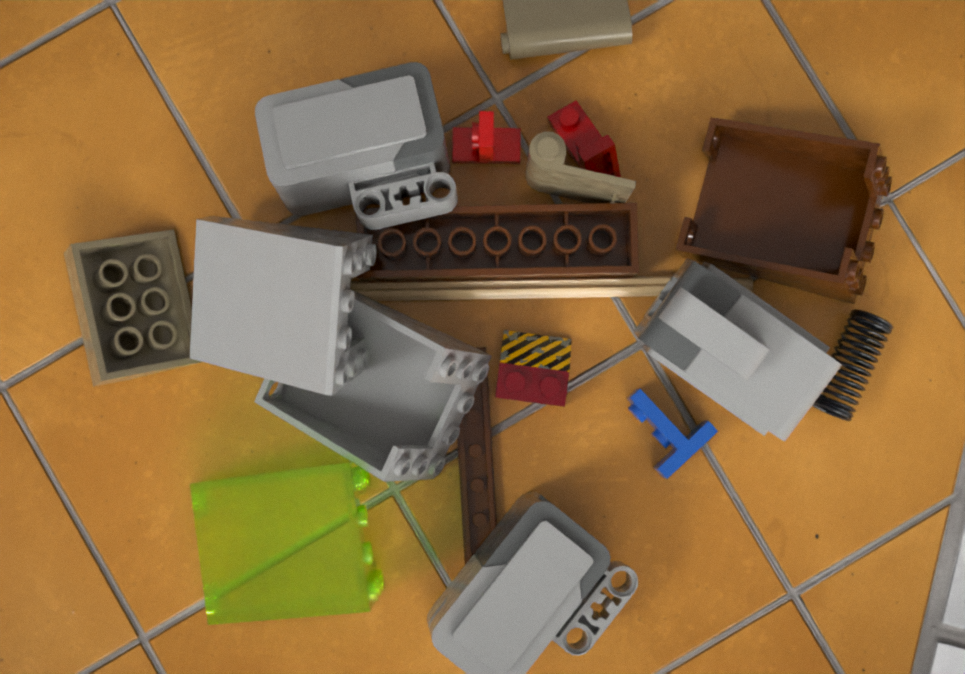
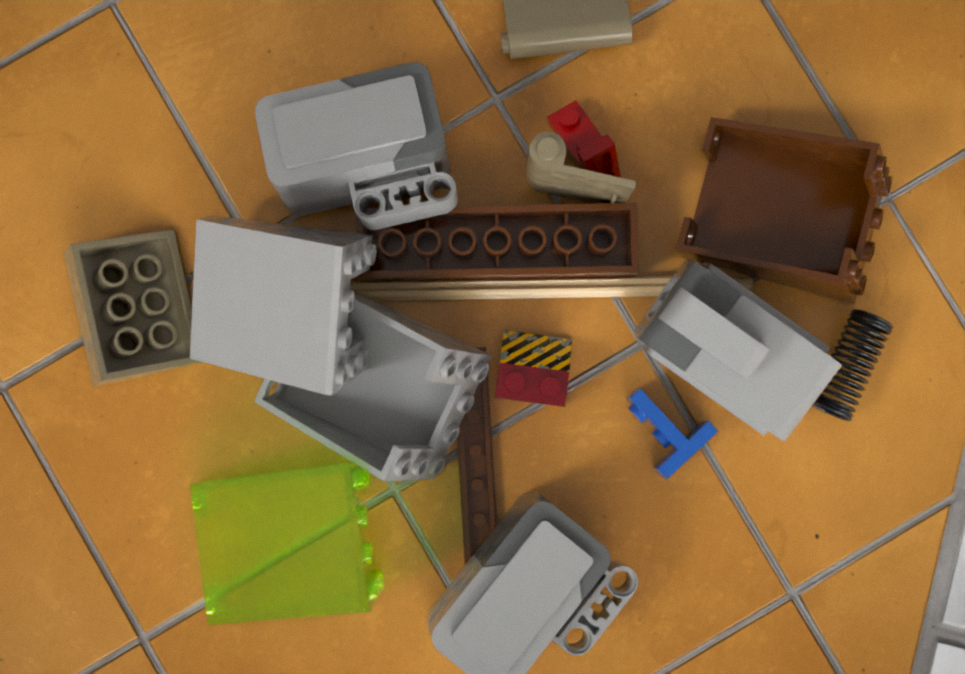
(485, 143): red bracket -> none

